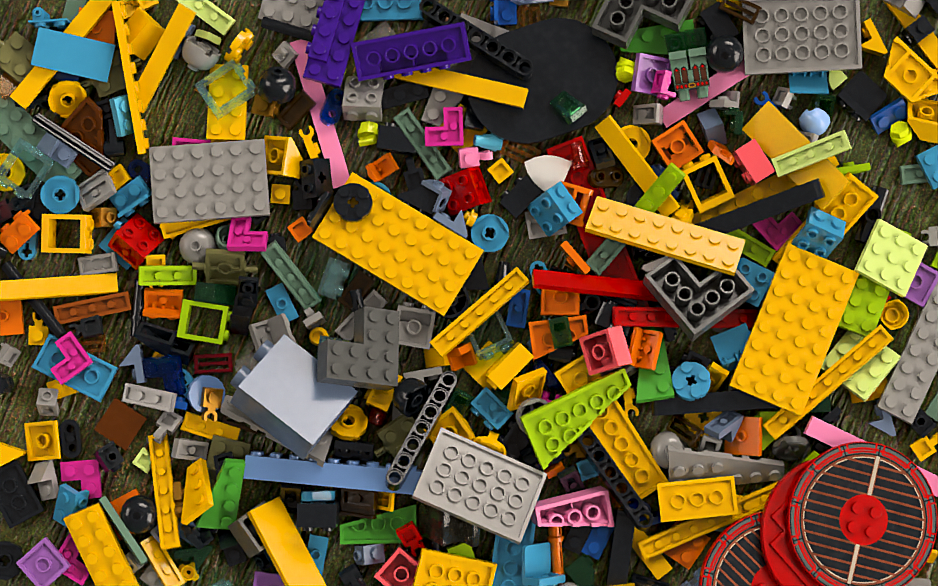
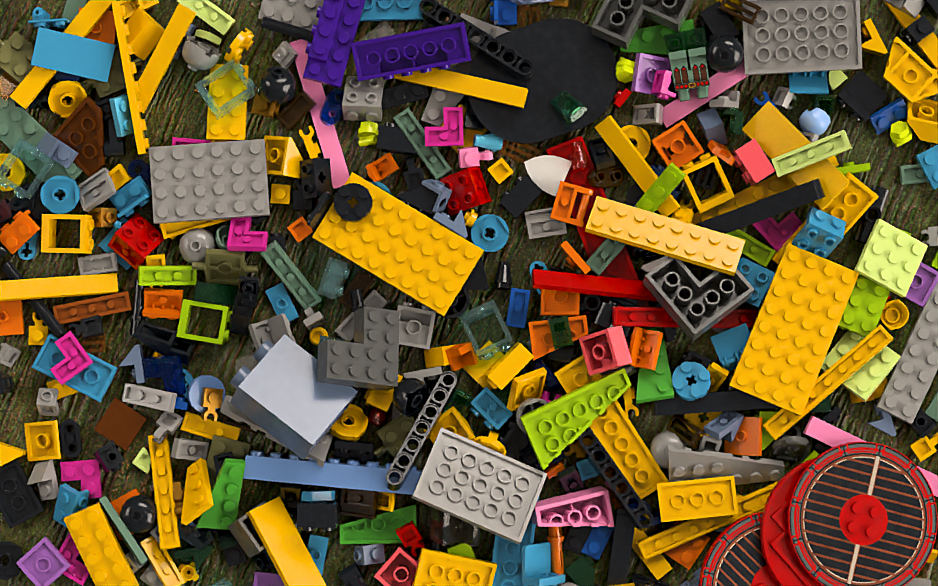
(73, 142): black axle -> none
(229, 362): dark red tile -> none
(479, 312): yellow plate -> none
(554, 209): dark azure bracket -> none

